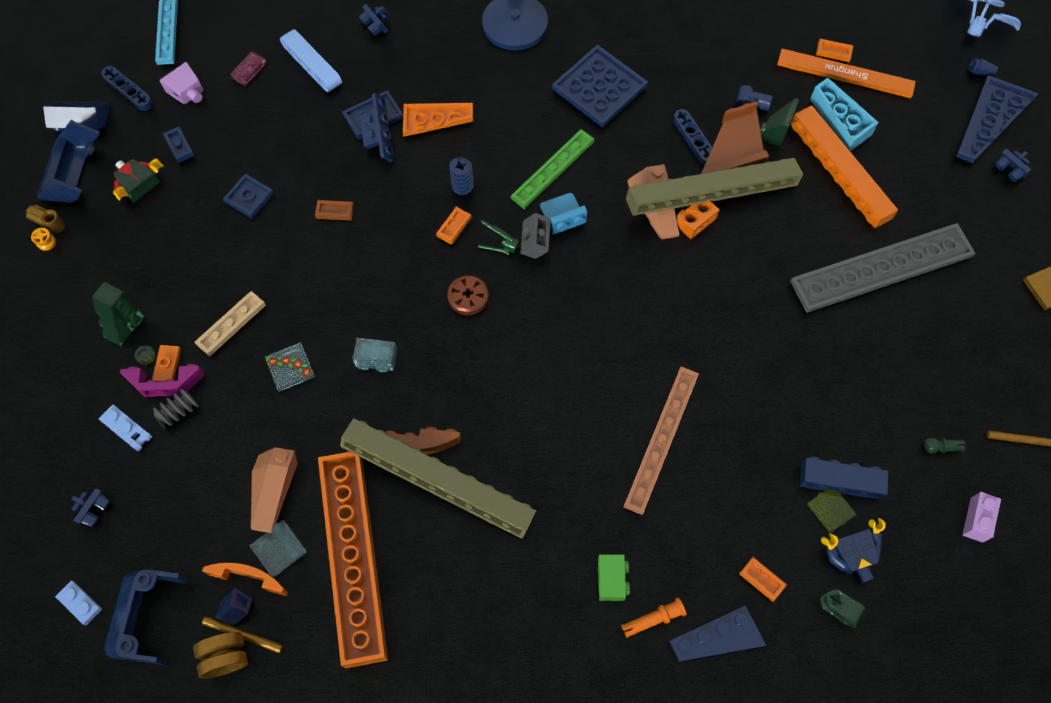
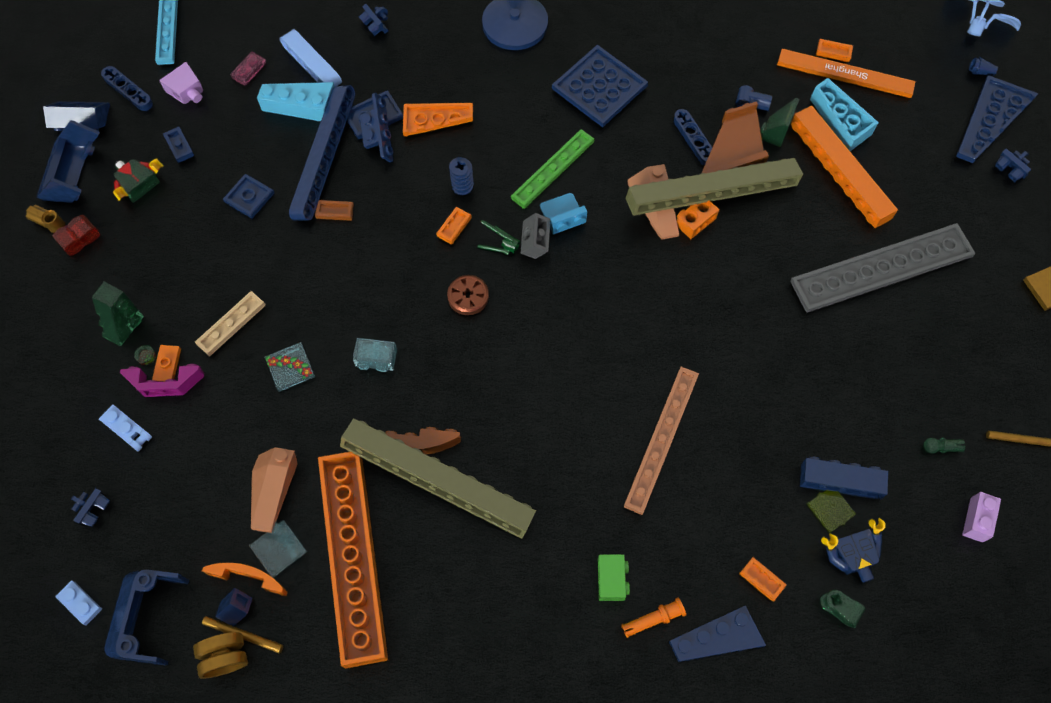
(38, 238): light orange wheel -> none
(76, 235): none -> clear red brick
(174, 408): dark grey piece -> none
(296, 99): none -> medium azure wedge
(322, 153): none -> dark blue beam

